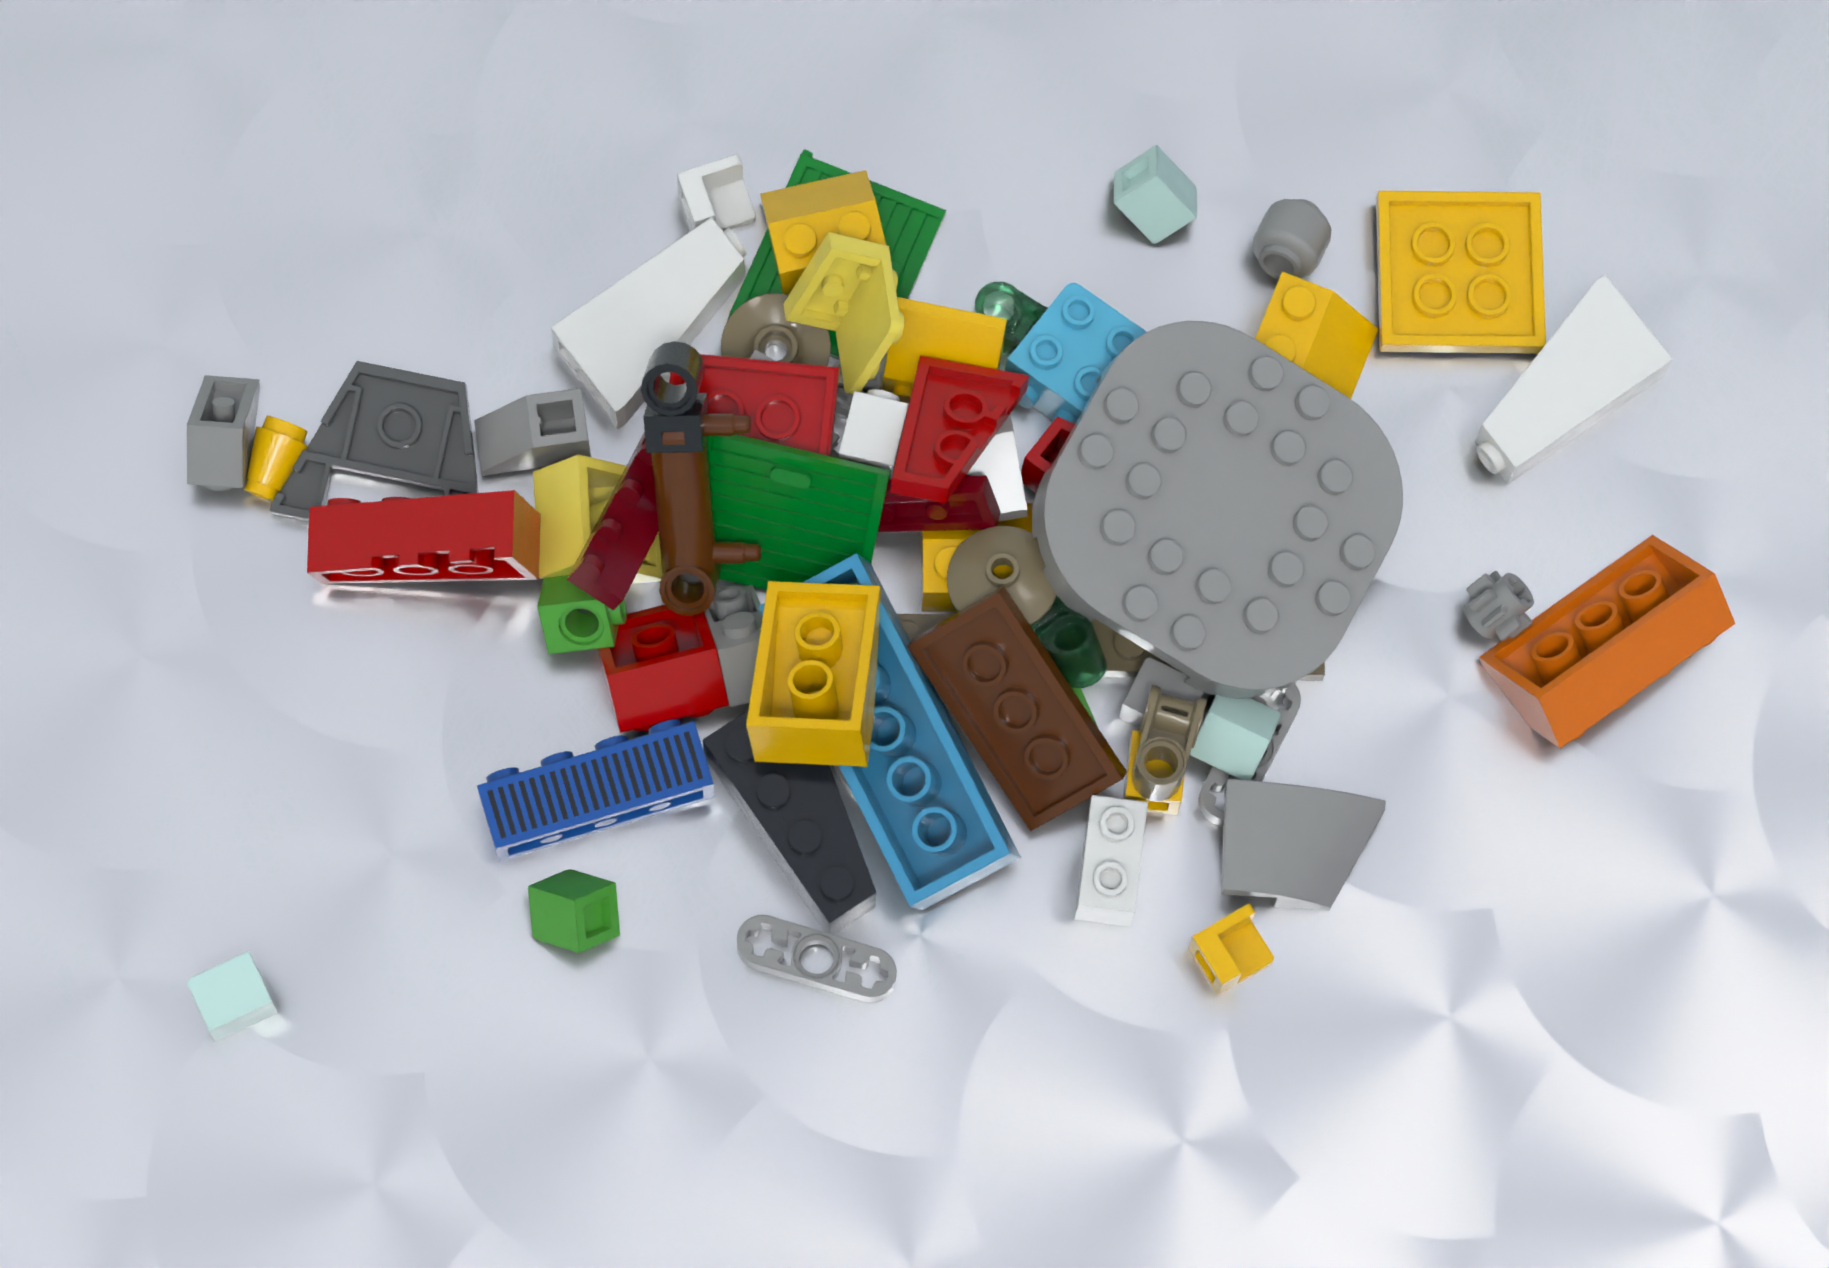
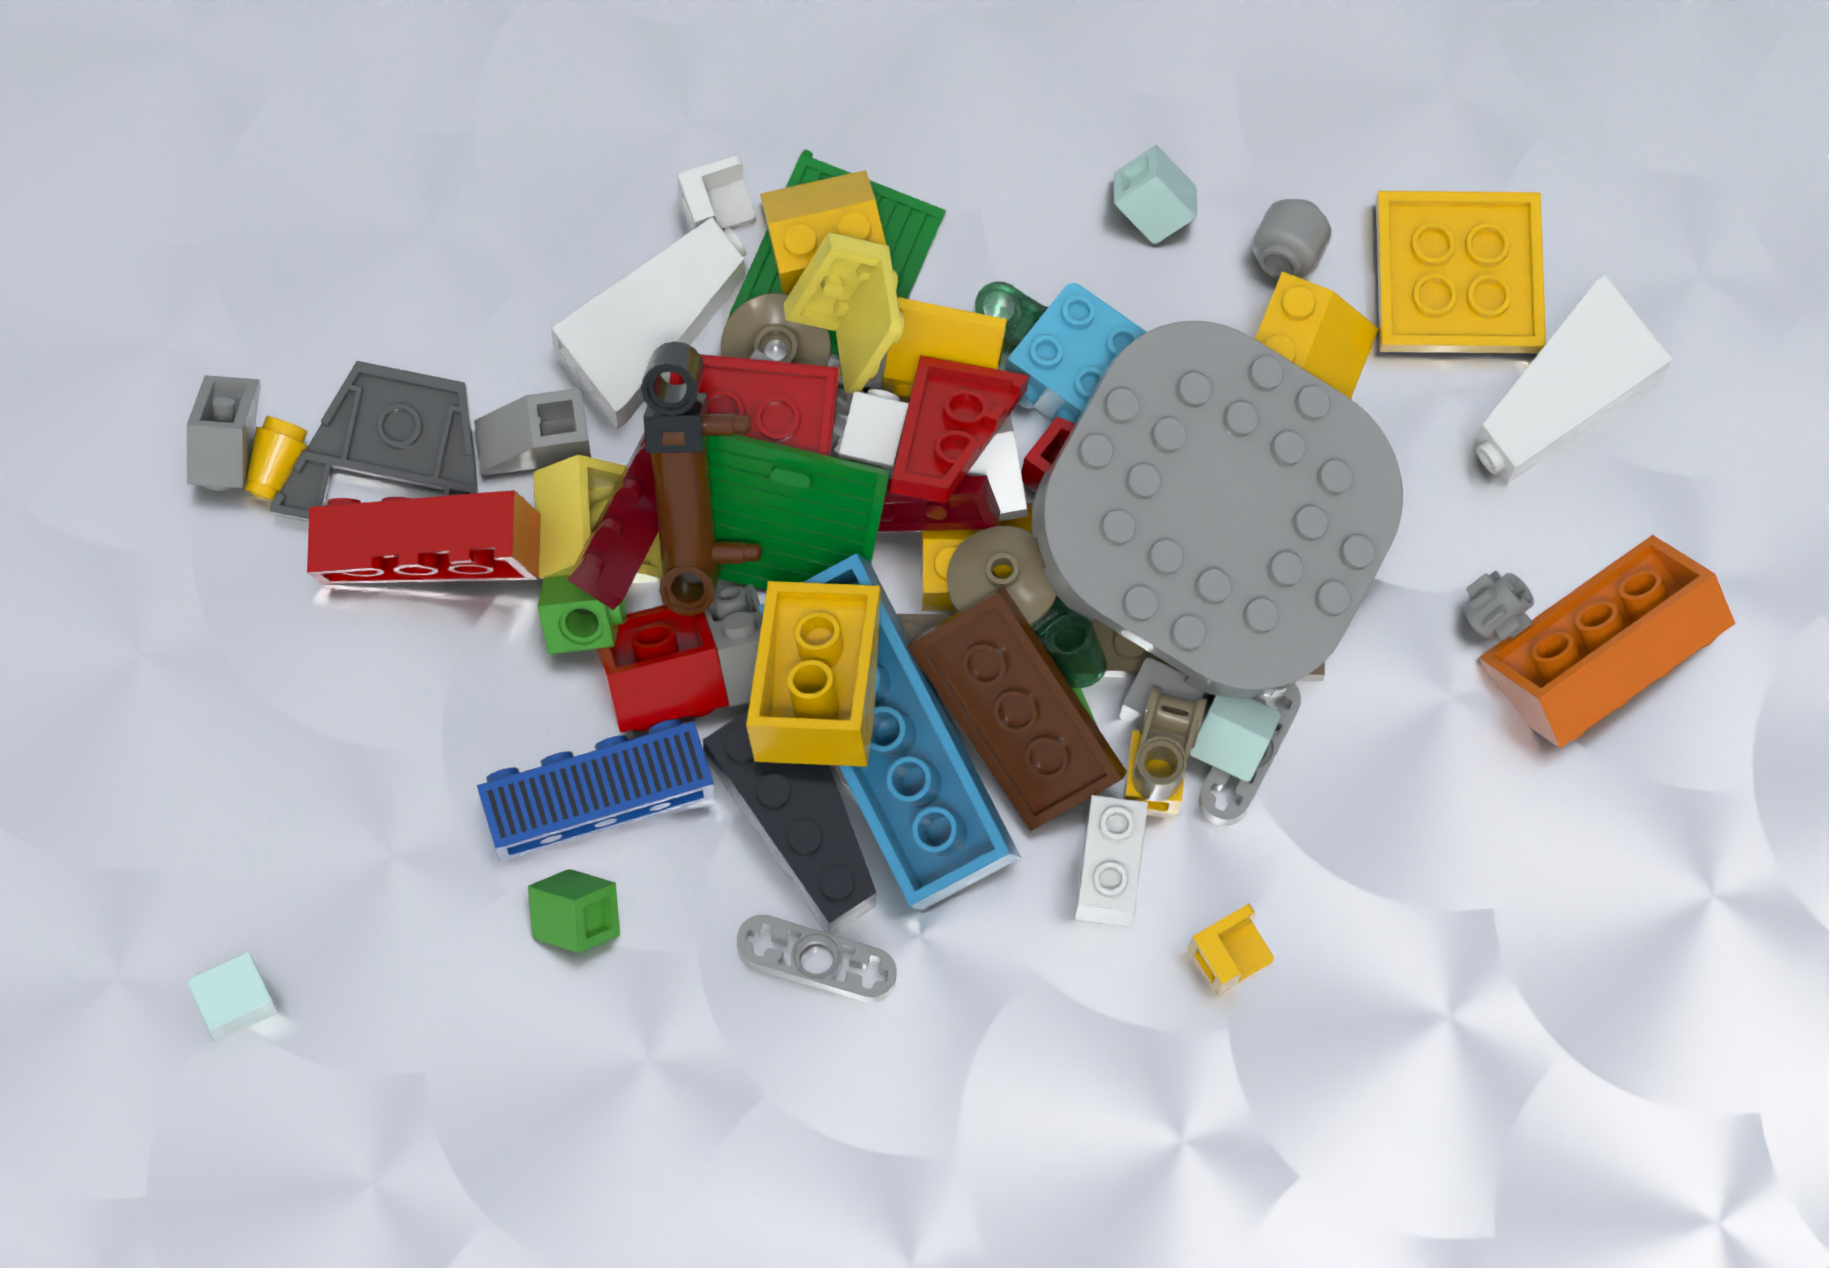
(1293, 841): light grey slope -> none

